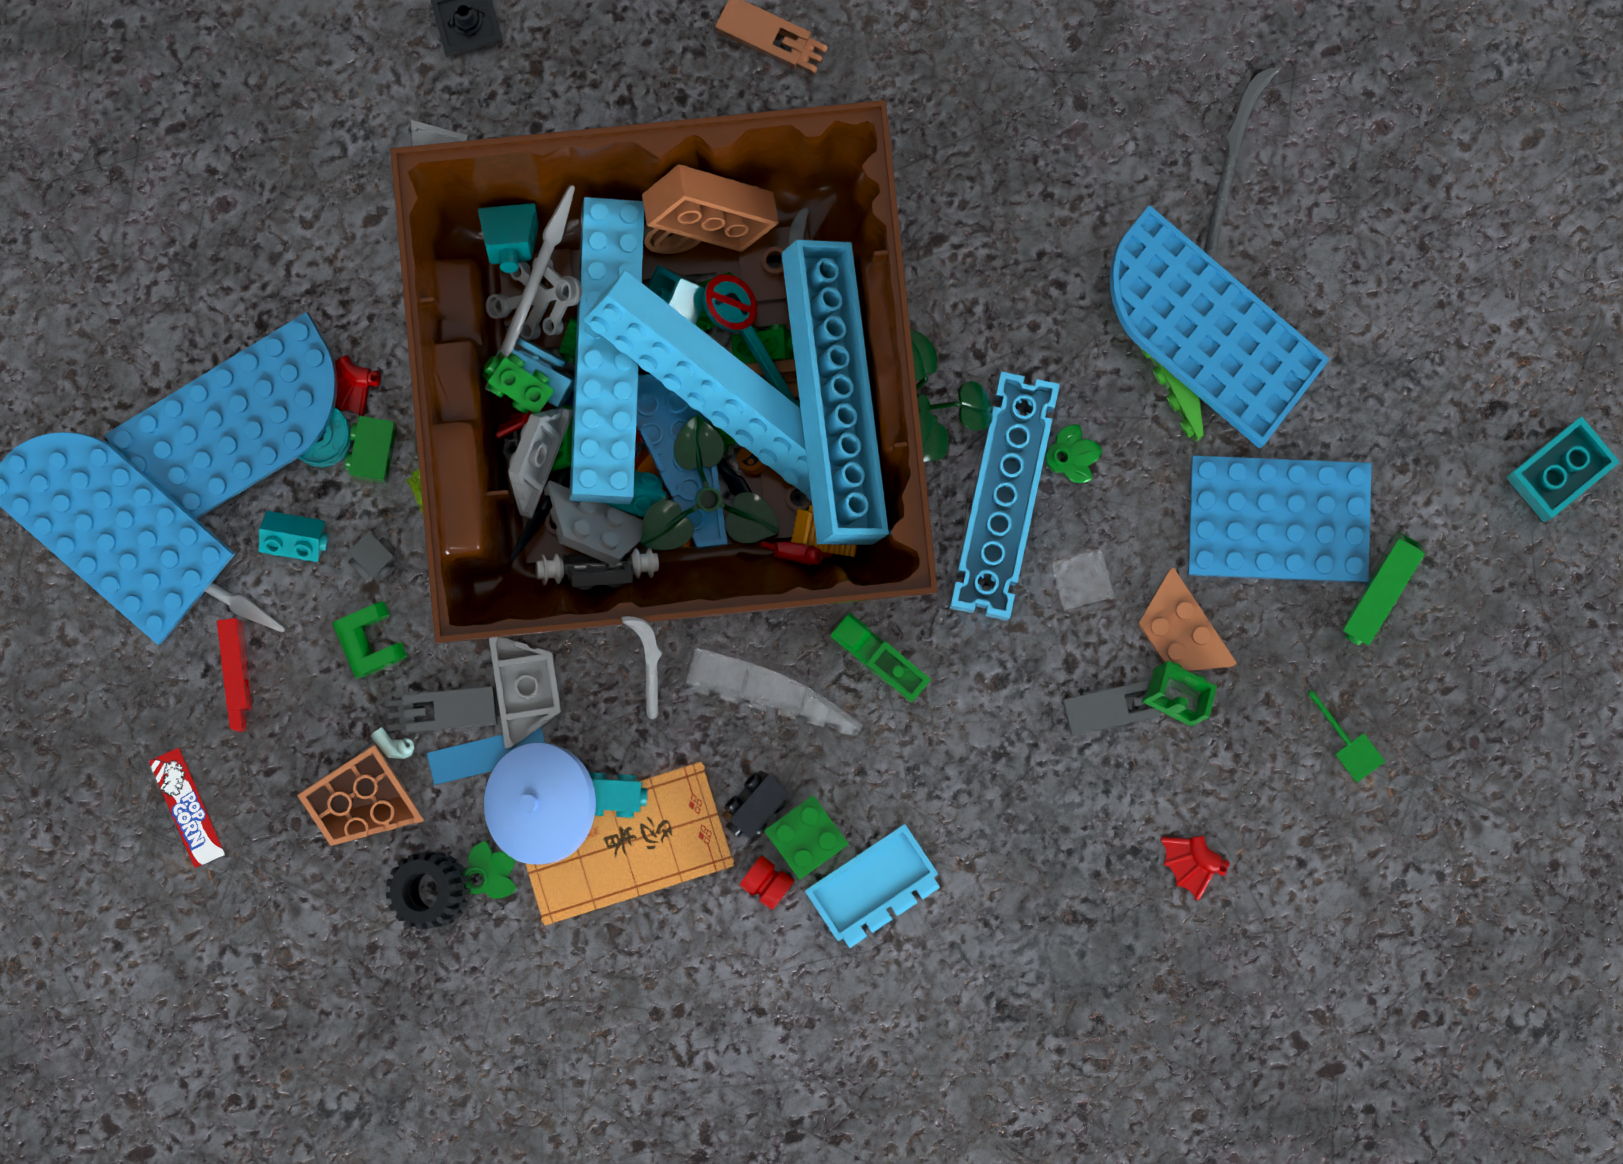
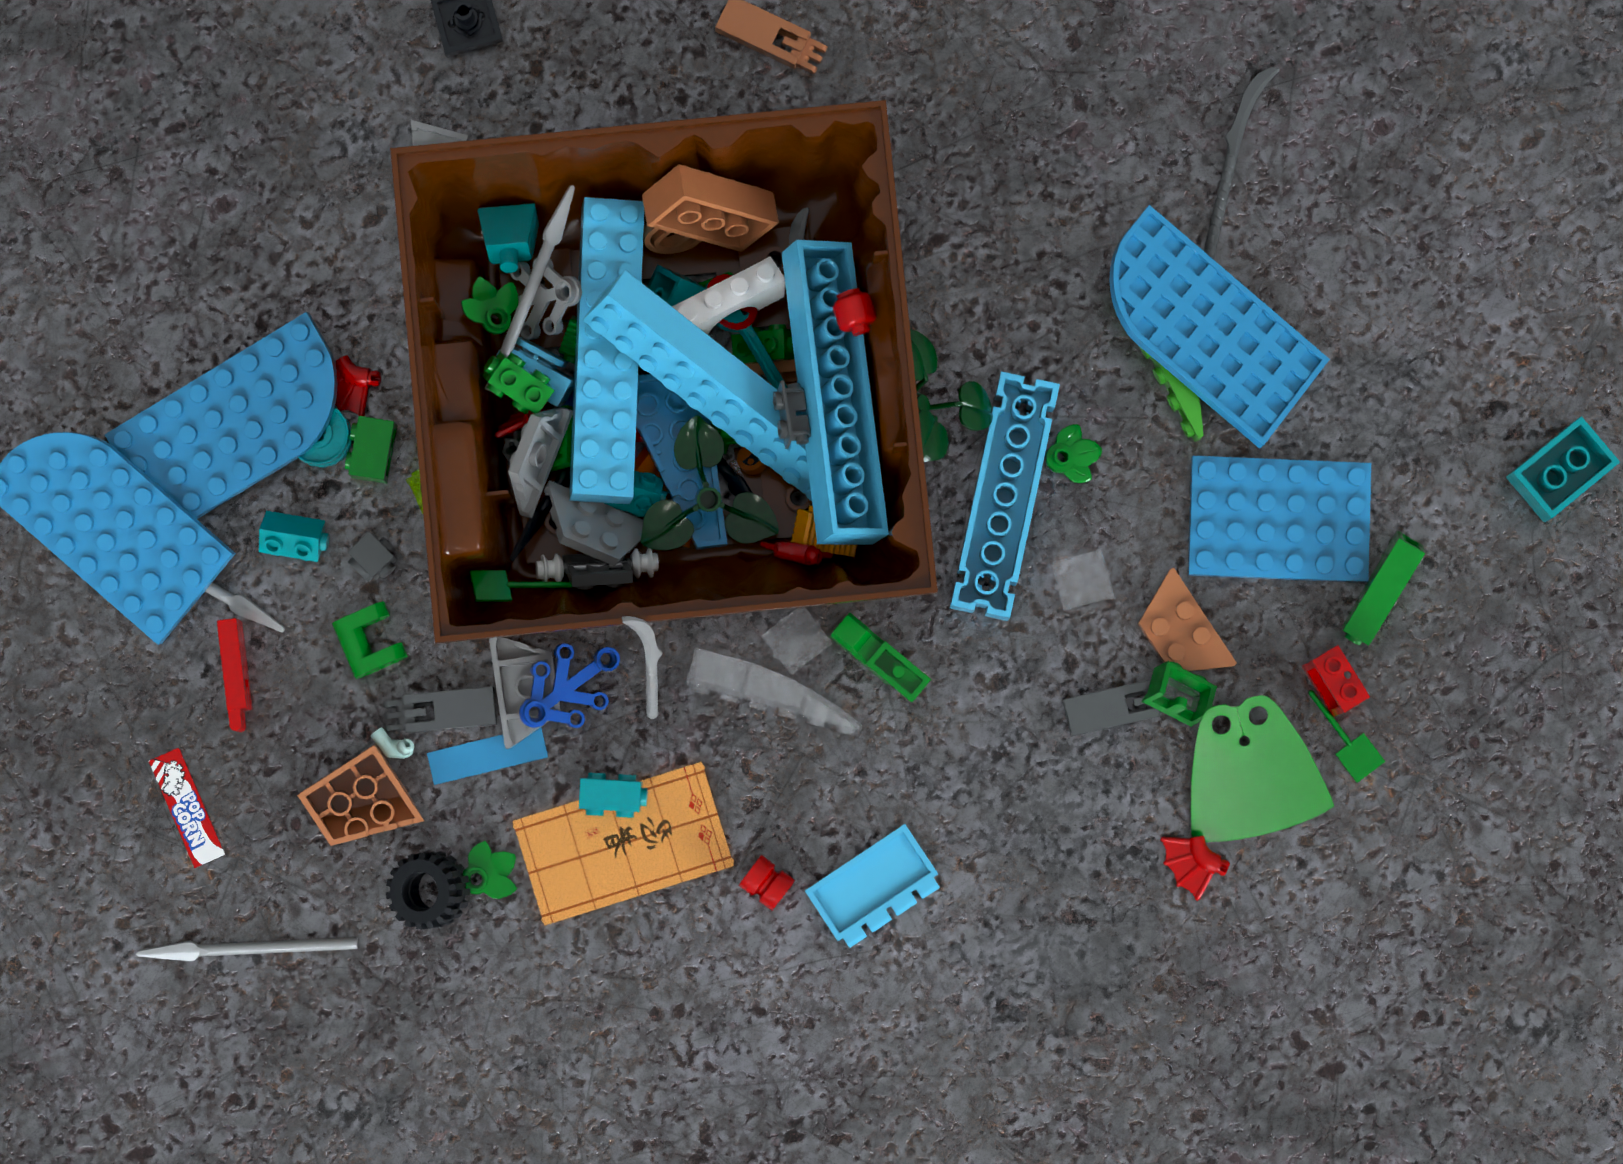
(191, 950): none -> light grey piece
(488, 302): none -> green plate
(494, 585): none -> green piece
(539, 803): light blue dish -> none
(564, 689): none -> blue plant
(752, 287): none -> white arch
(754, 805): black brick -> none
(790, 426): none -> dark grey hinge
(796, 639): none -> clear piece
(806, 837): green brick -> none
(854, 311): none -> red head
(1254, 786): none -> piece
(1328, 678): none -> red window

